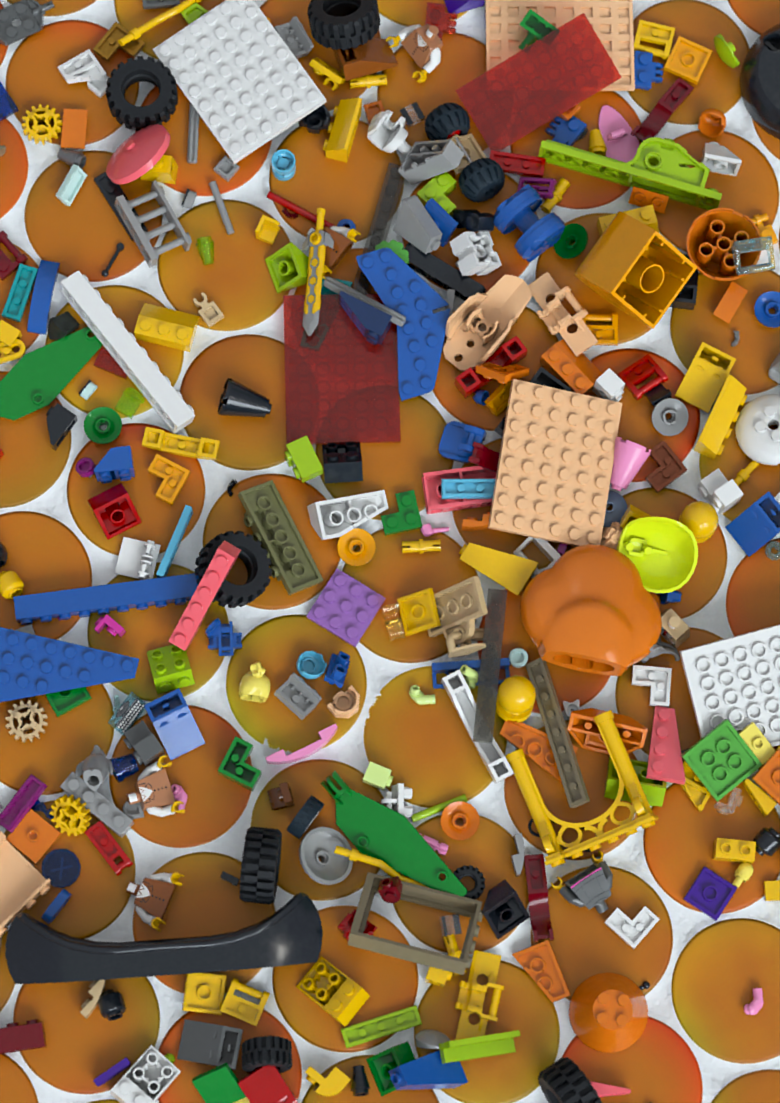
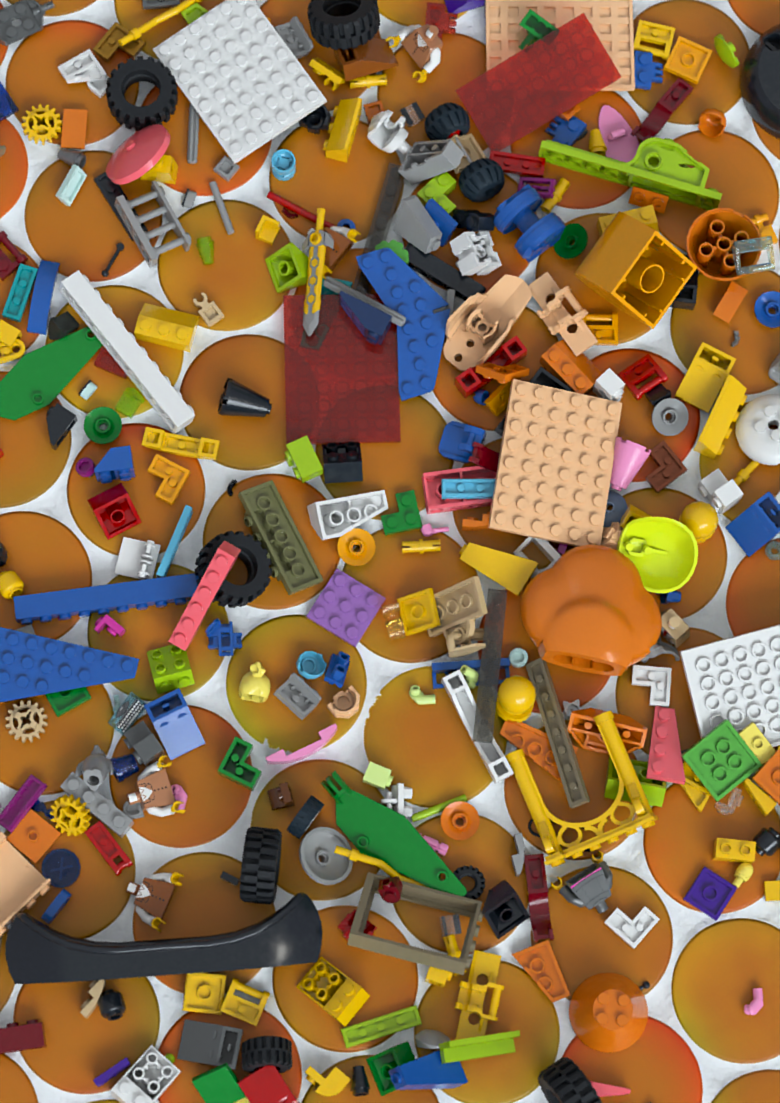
(720, 159): white slope -> none

